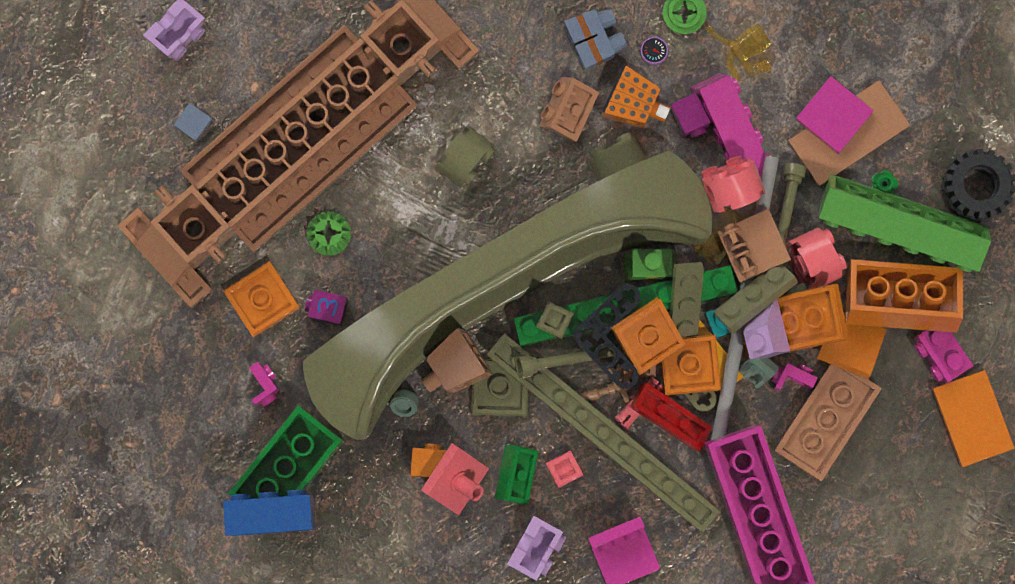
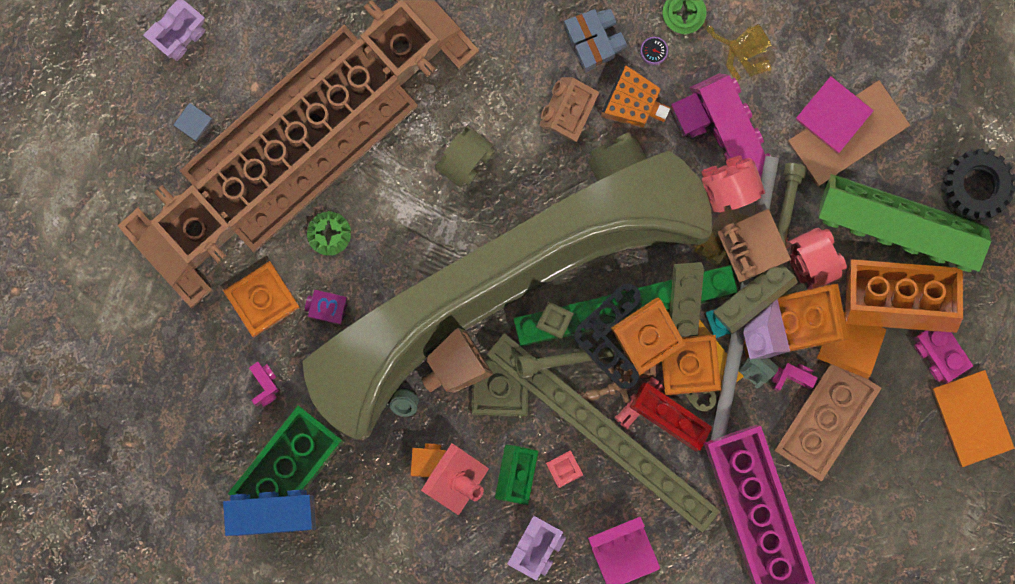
(649, 265): bright green torso -> none
(887, 176): green plate -> none

